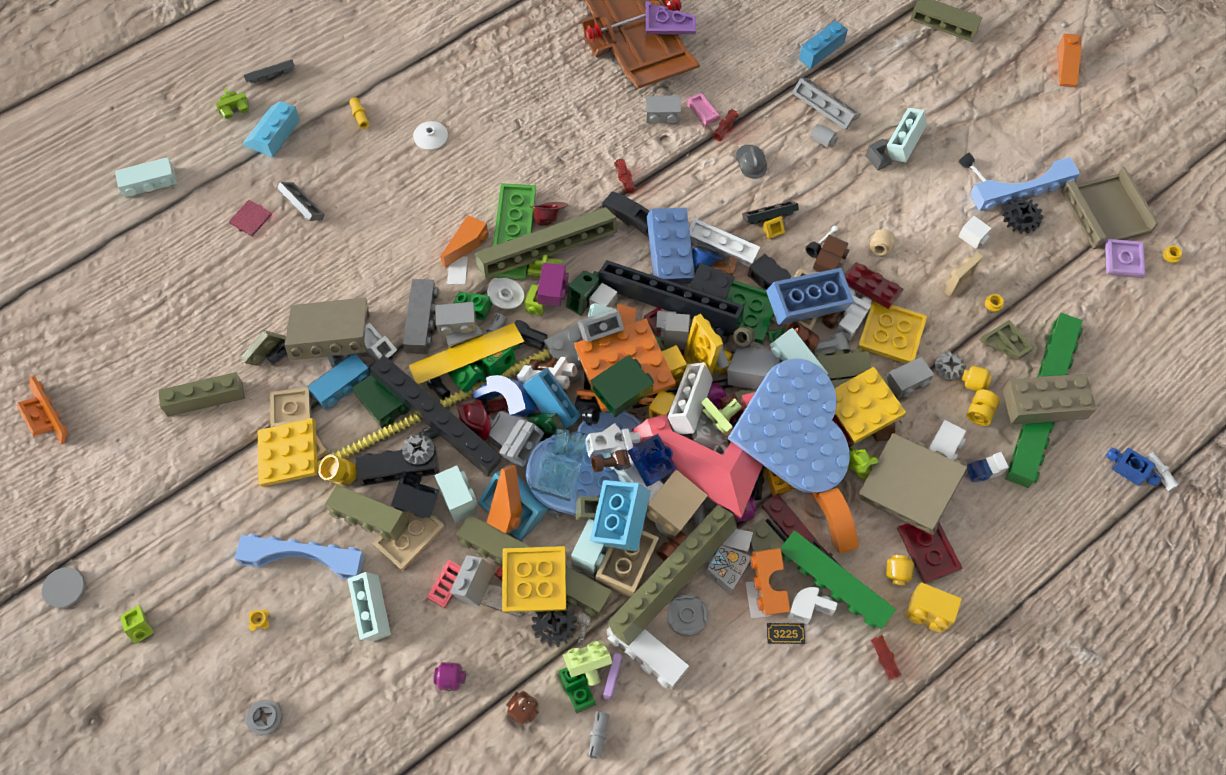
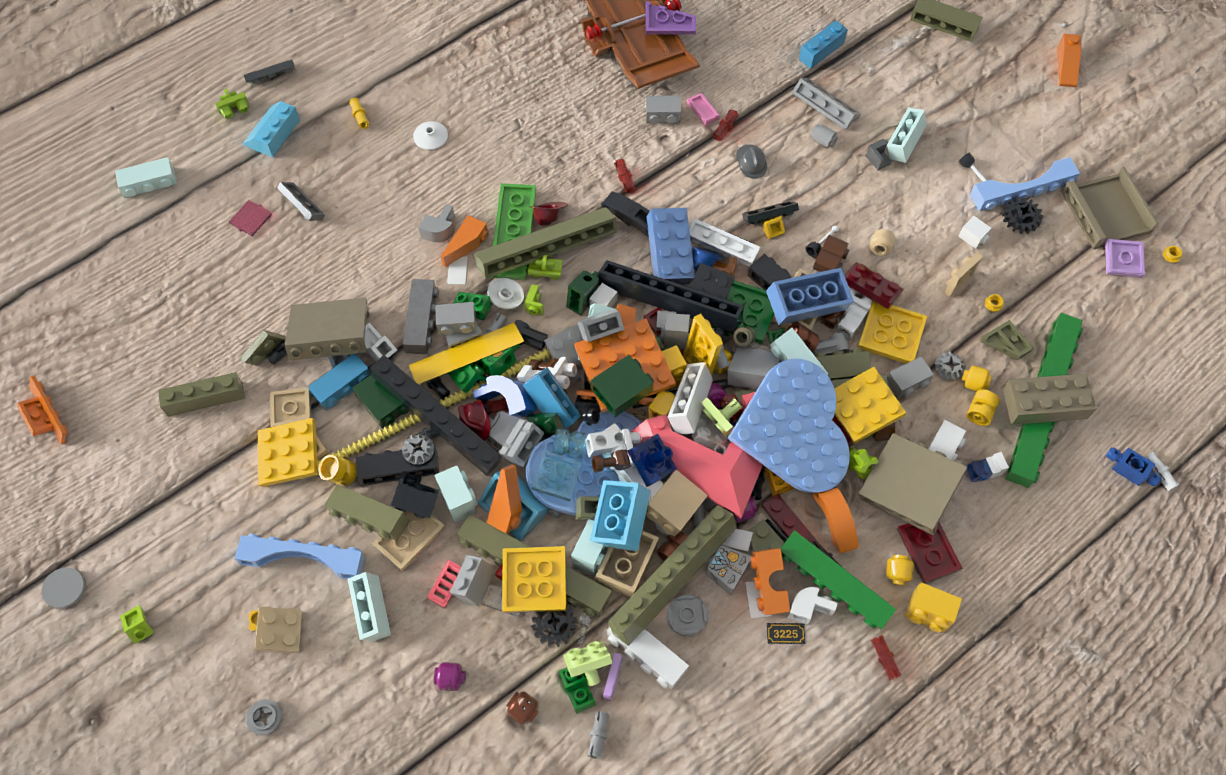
(278, 630): none -> tan plate
(439, 228): none -> light grey brick
(553, 284): magenta brick -> none

